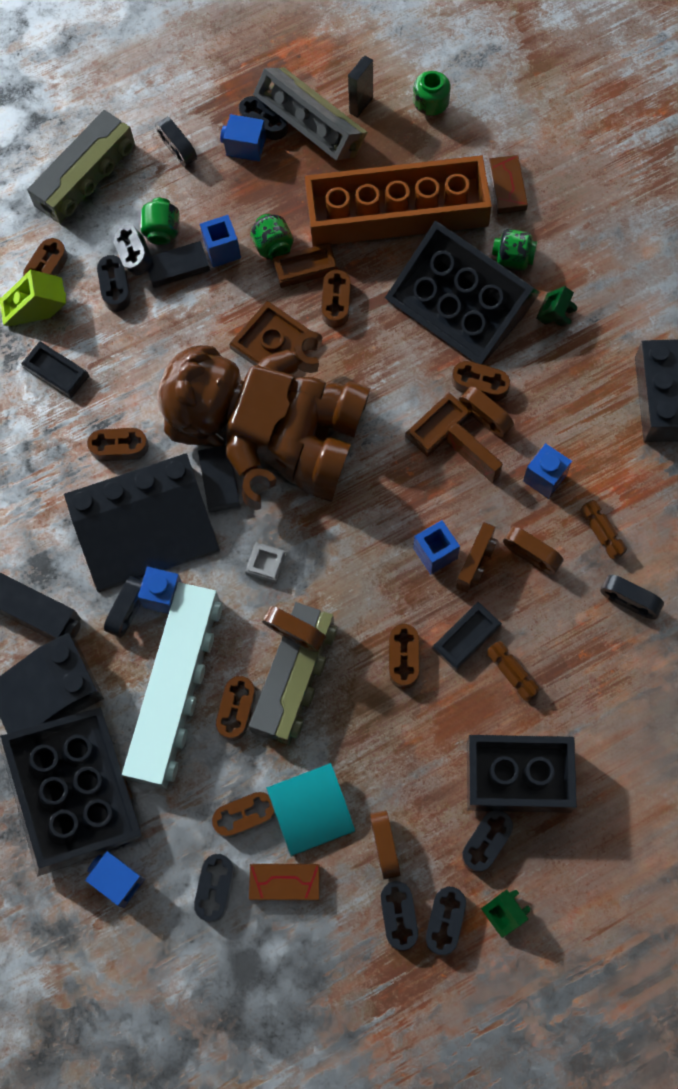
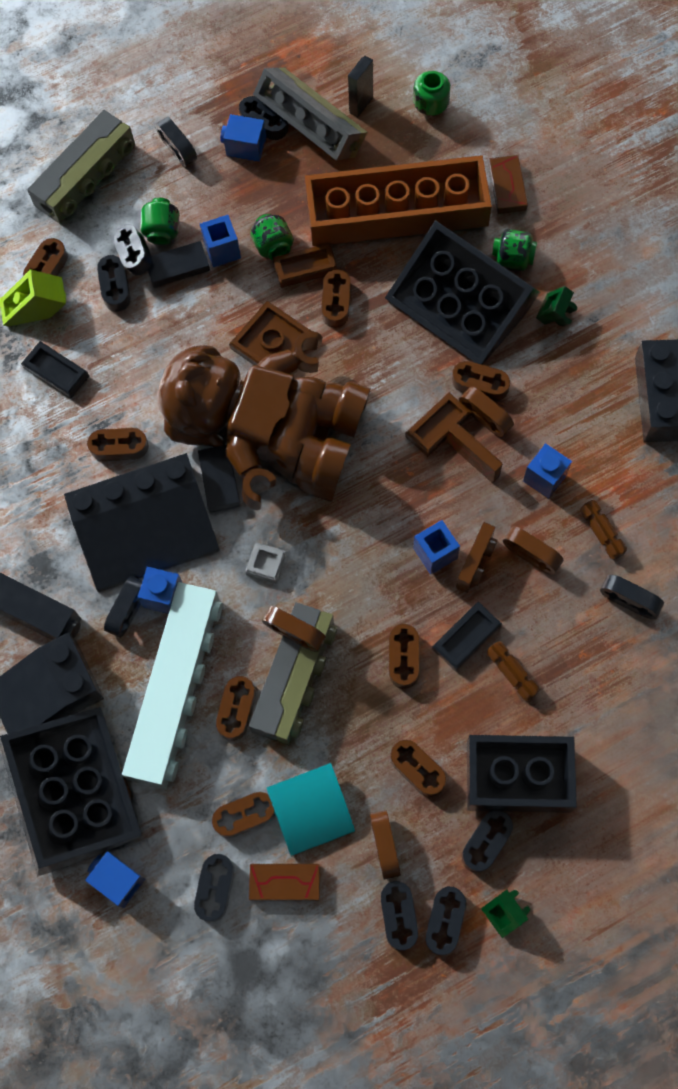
(423, 762): none -> reddish brown beam

